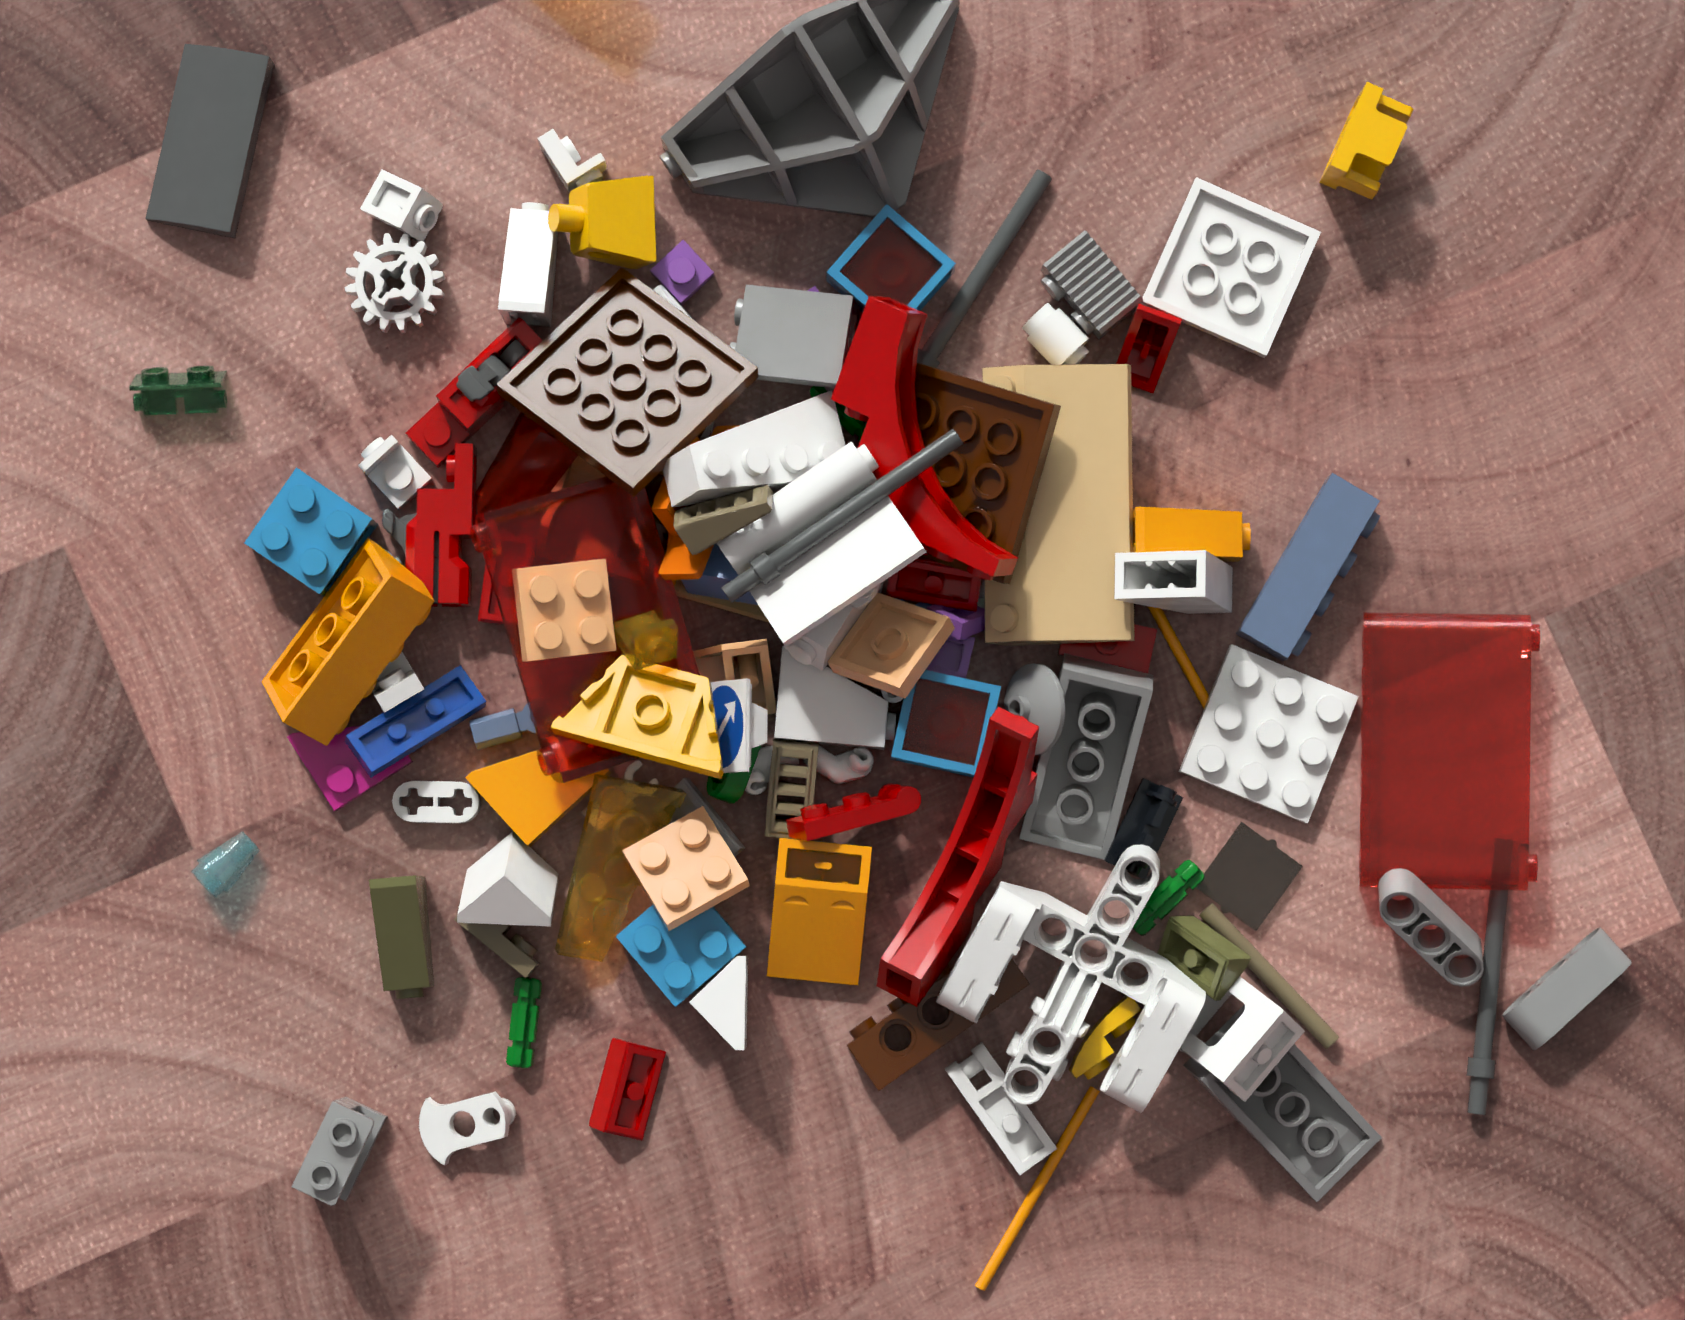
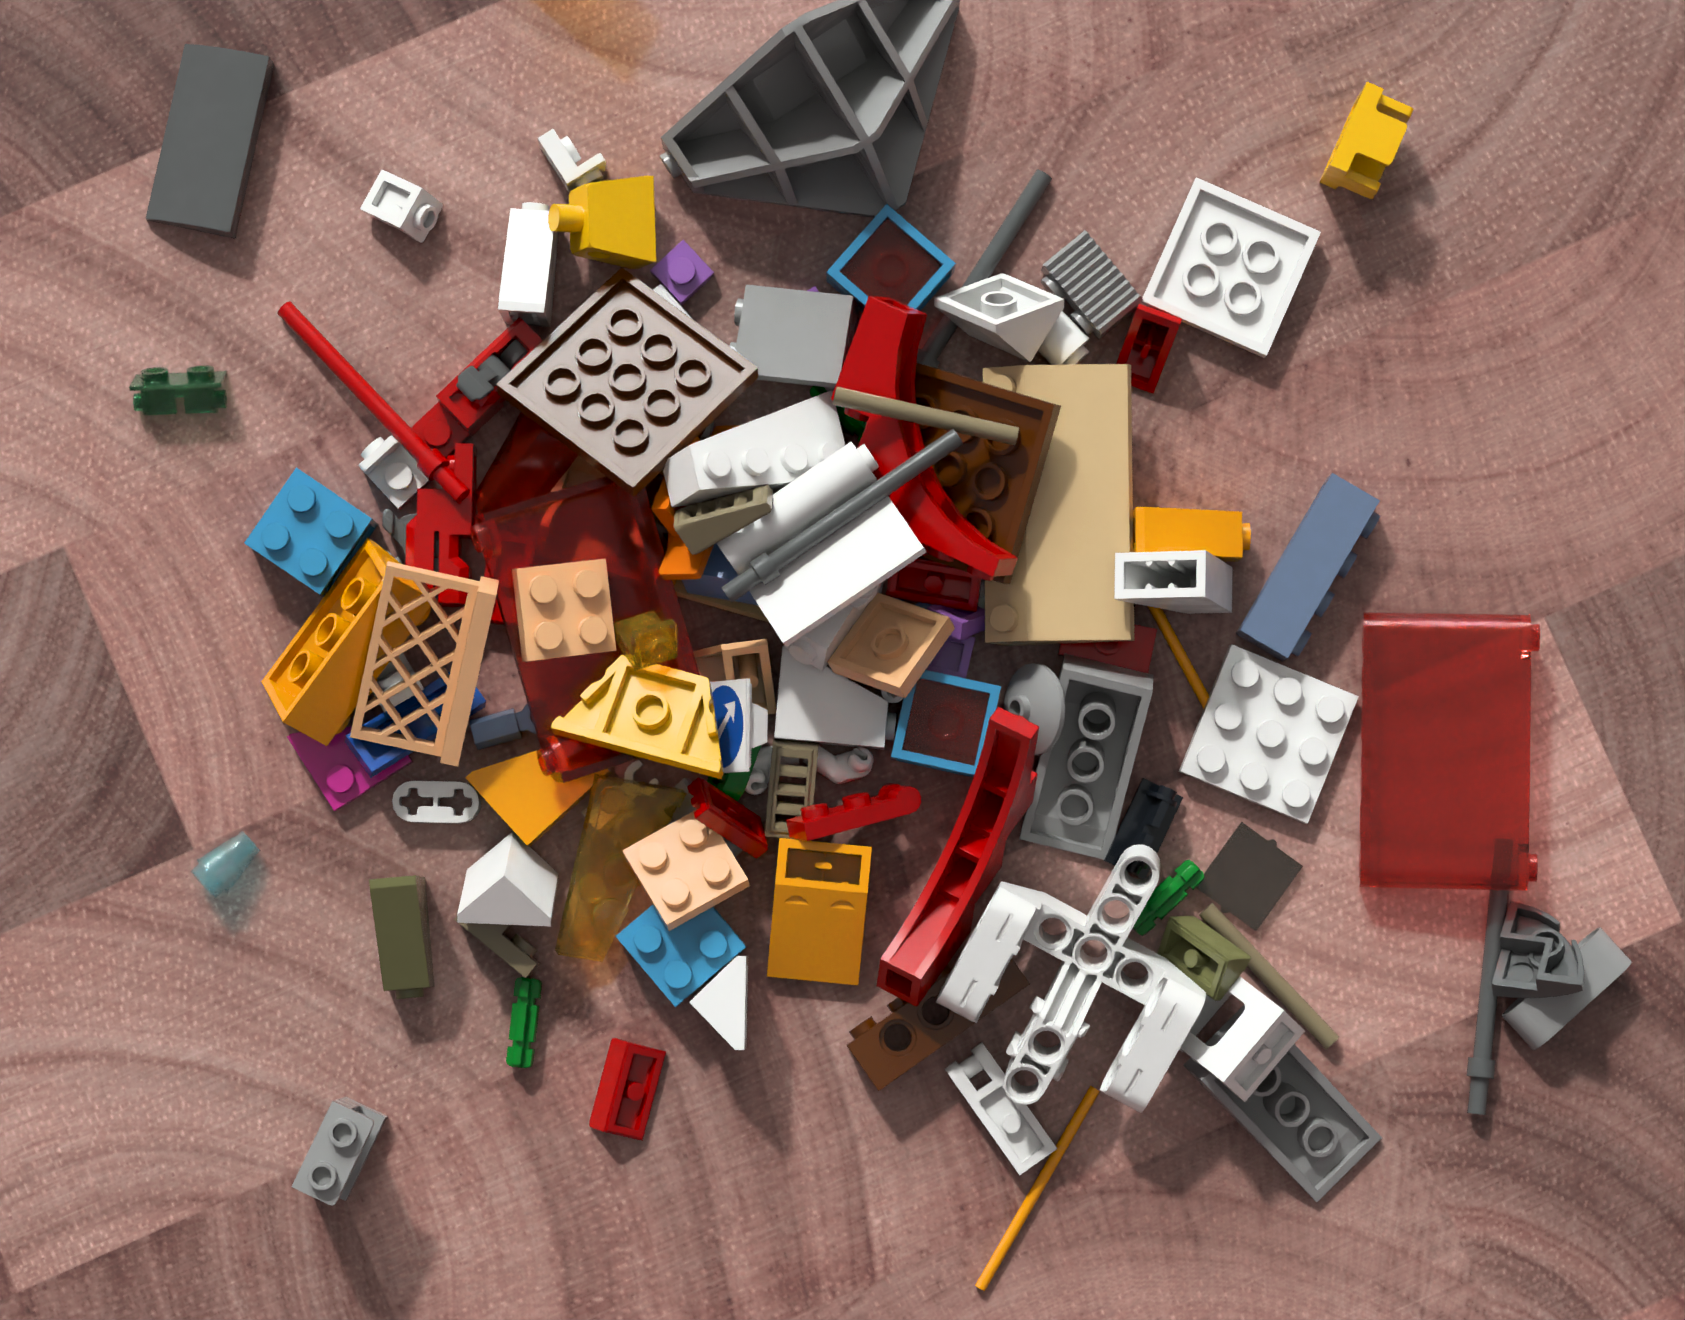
(382, 299): white gear -> none
(430, 461): none -> red bar
(438, 1127): white piece -> none
(464, 669): none -> light nougat fence
(728, 817): none -> red tile
(925, 415): none -> dark tan bar
(1003, 313): none -> white slope
(1094, 1049): yellow slope -> none
(1435, 945): light grey beam -> none
(1536, 957): none -> dark grey brick

